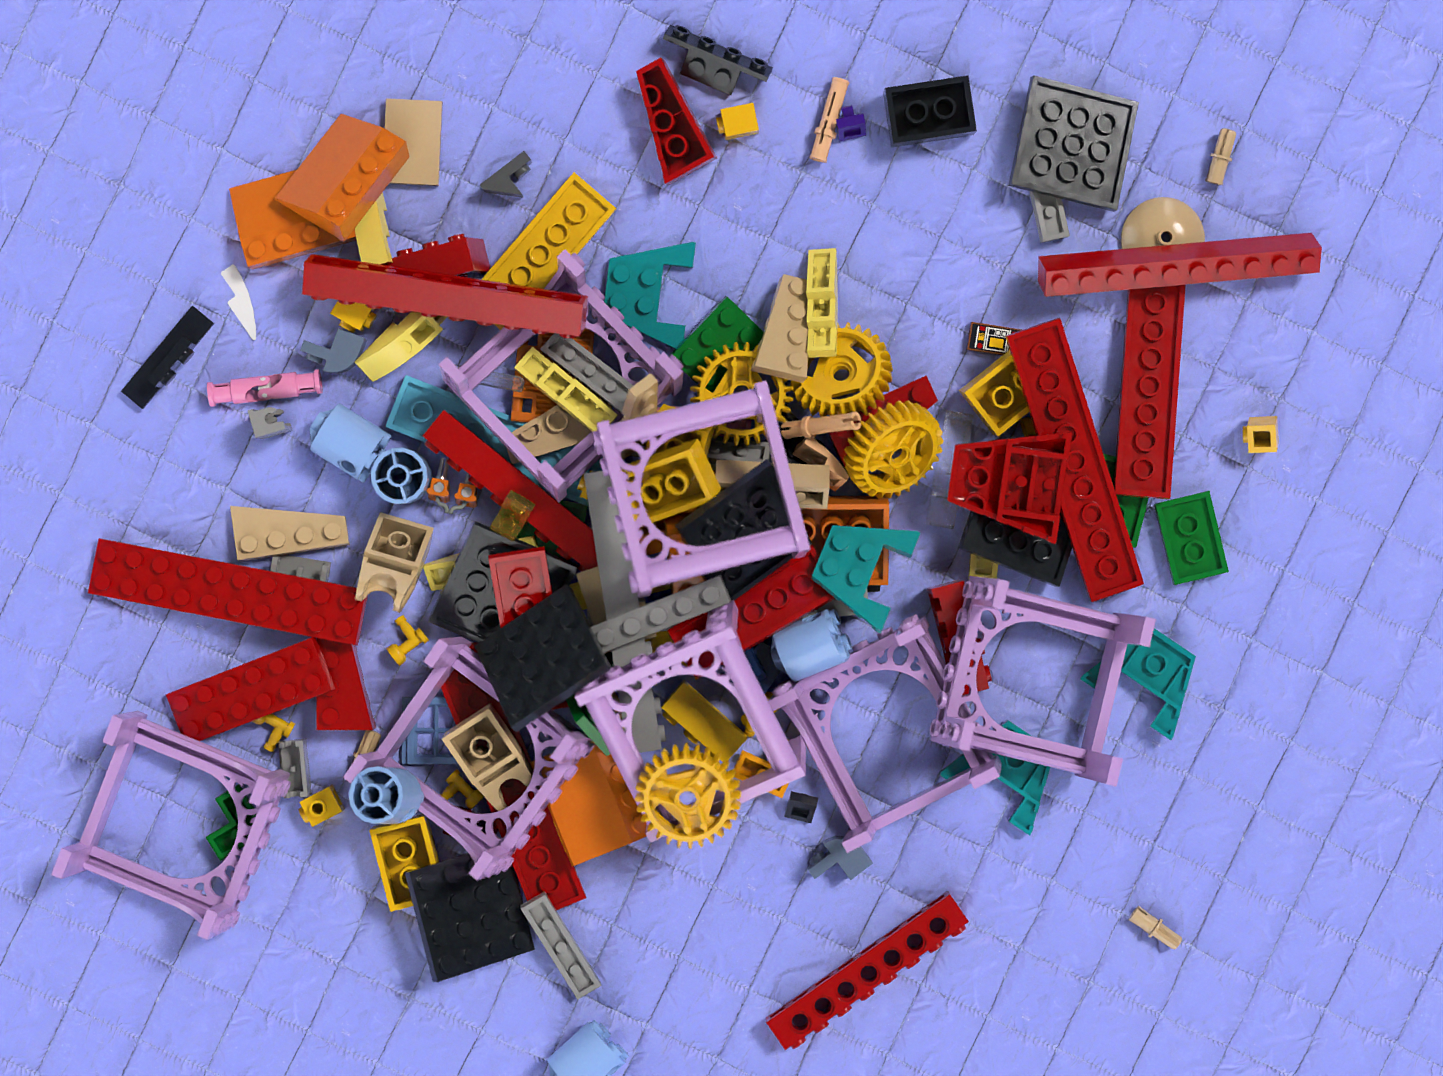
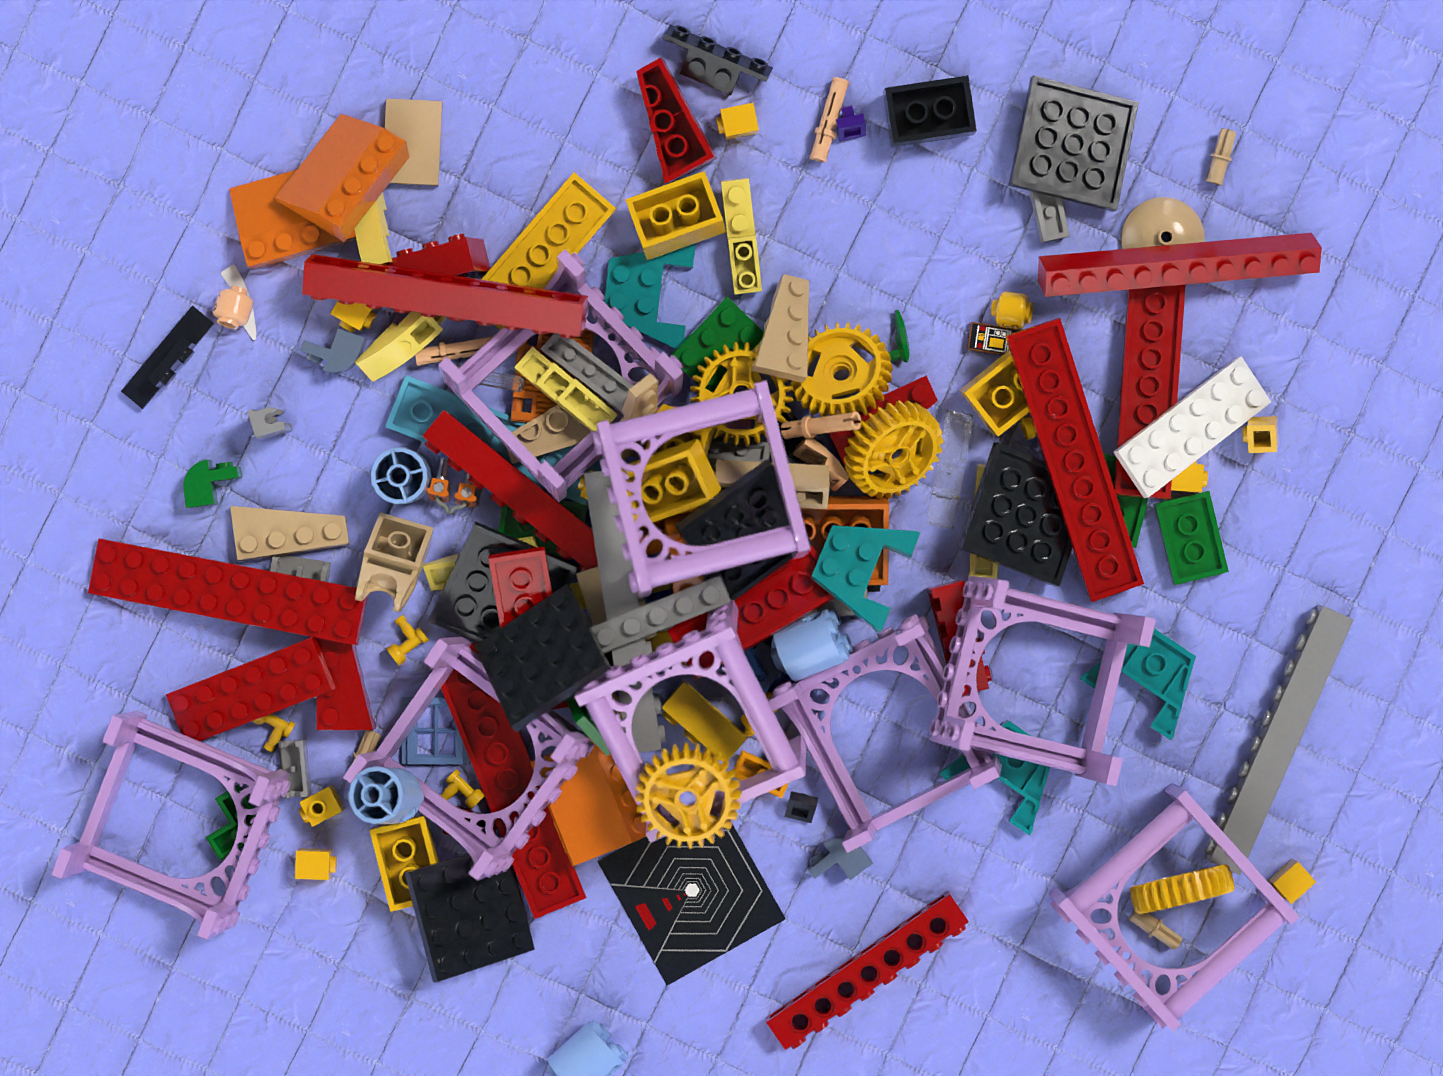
(200, 482): none -> green brick
(233, 307): none -> light nougat head
(269, 387): bright pink piece -> none
(315, 863): none -> yellow brick
(347, 441): light blue cylinder -> none
(452, 351): none -> light nougat pin
(492, 765): tan brick -> none
(501, 181): dark grey slope -> none
(512, 516): clear yellow bracket -> none
(560, 945): light grey plate -> none
(675, 215): none -> yellow brick
(691, 900): none -> black sticker
(741, 236): none -> light yellow slope
(822, 303): light yellow slope -> none
(901, 338): none -> green bar
(1012, 310): none -> yellow head
(1013, 481): red wedge -> none
(1083, 899): none -> lavender arch
(1182, 889): none -> yellow gear
(1191, 479): none -> yellow brick
(1192, 427): none -> white plate
(1280, 732): none -> light grey brick
(1291, 881): none -> yellow brick

